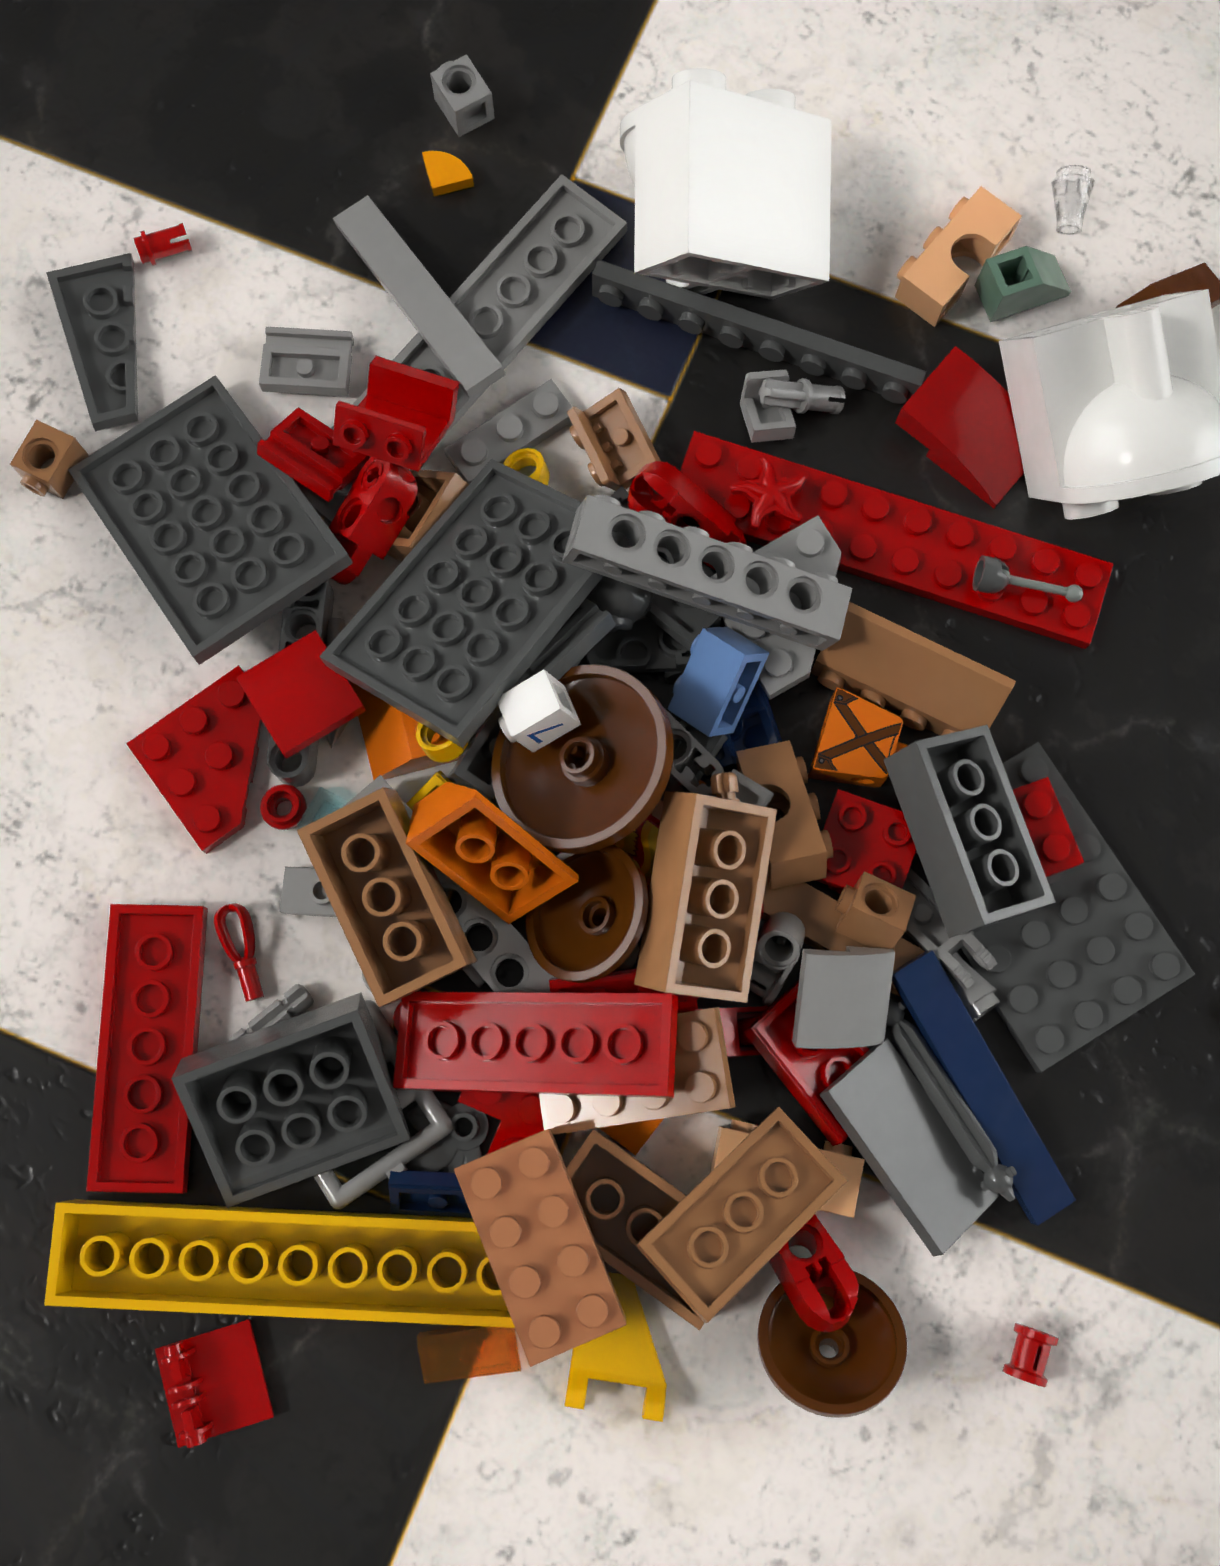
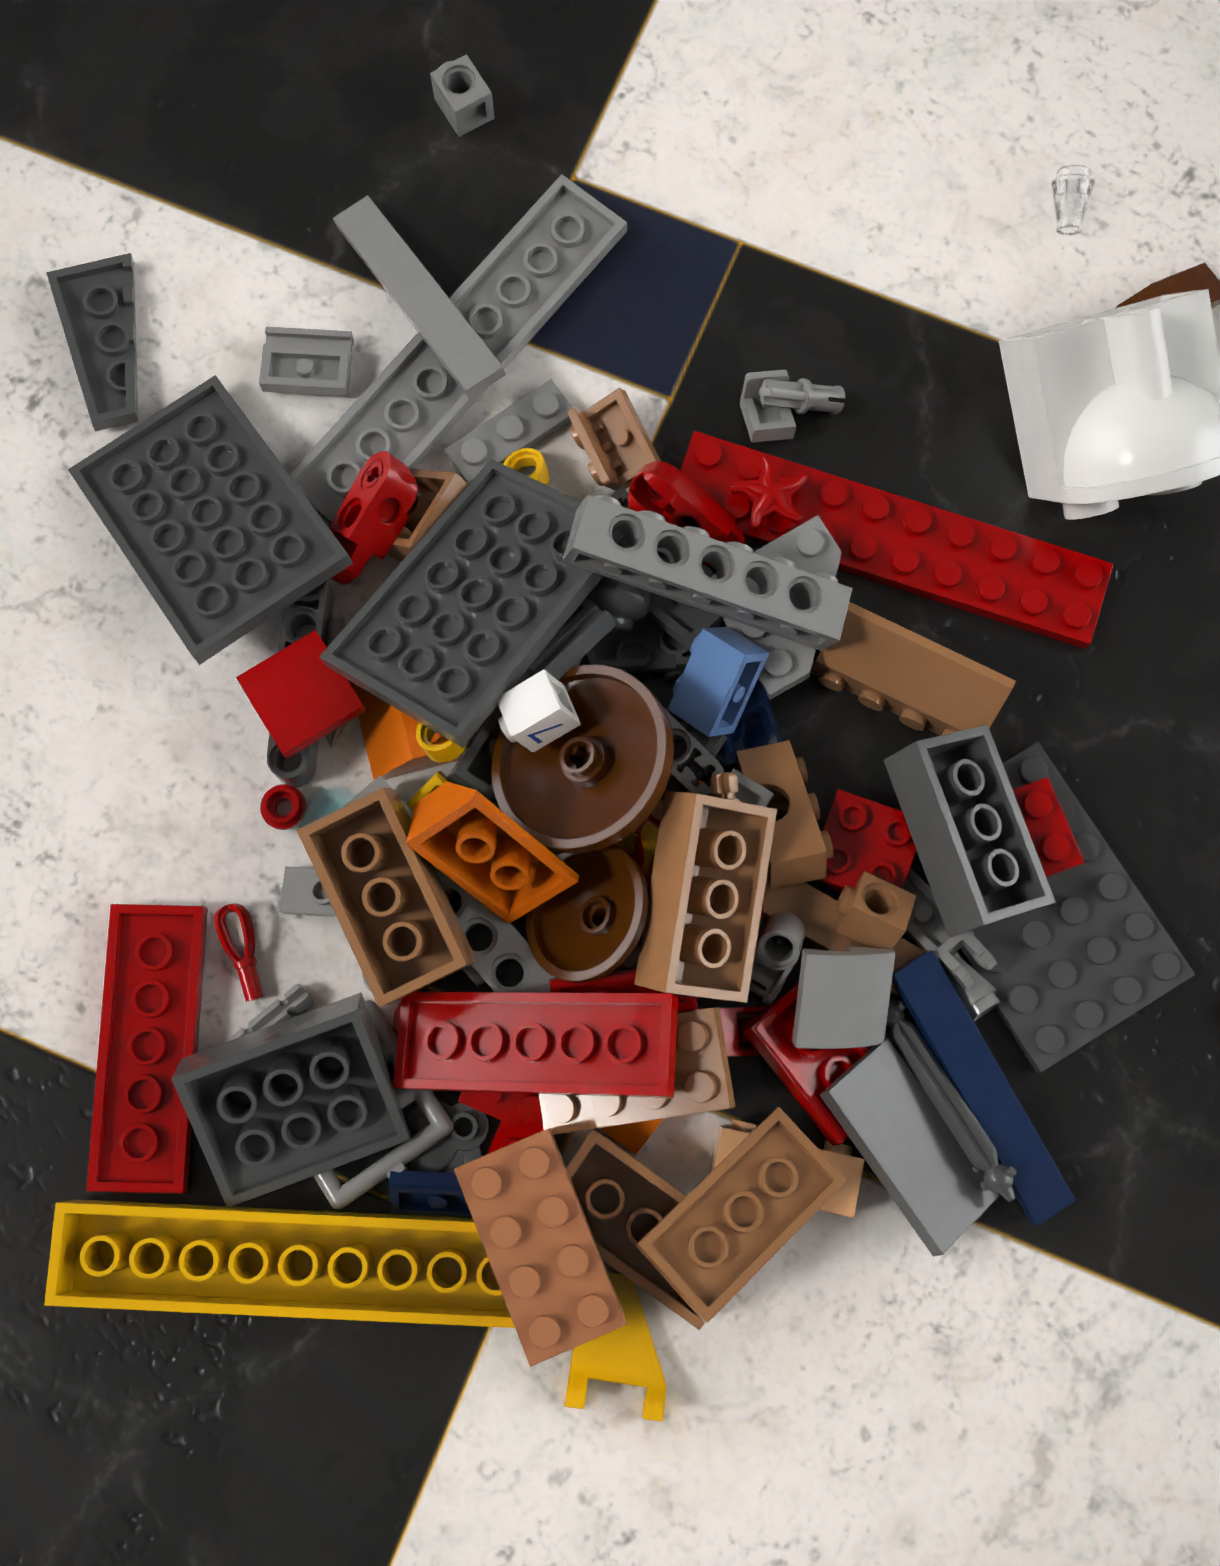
(43, 444): medium nougat brick -> none
(158, 245): red pin -> none
(205, 759): red plate -> none
(214, 1383): red hinge -> none
(305, 452): red plate -> none
(399, 416): red panel -> none
(446, 172): light orange tile -> none
(467, 1352): clear orange slope -> none
(729, 188): white piece -> none
(755, 332): dark grey plate -> none
(820, 1274): red piece -> none
(855, 742): orange torso -> none
(867, 1349): reddish brown dish -> none
(966, 426): red slope -> none
(976, 230): light nougat arch -> none
(993, 576): hinge -> none
(1019, 282): sand green slope -> none
(1030, 1355): red bush -> none

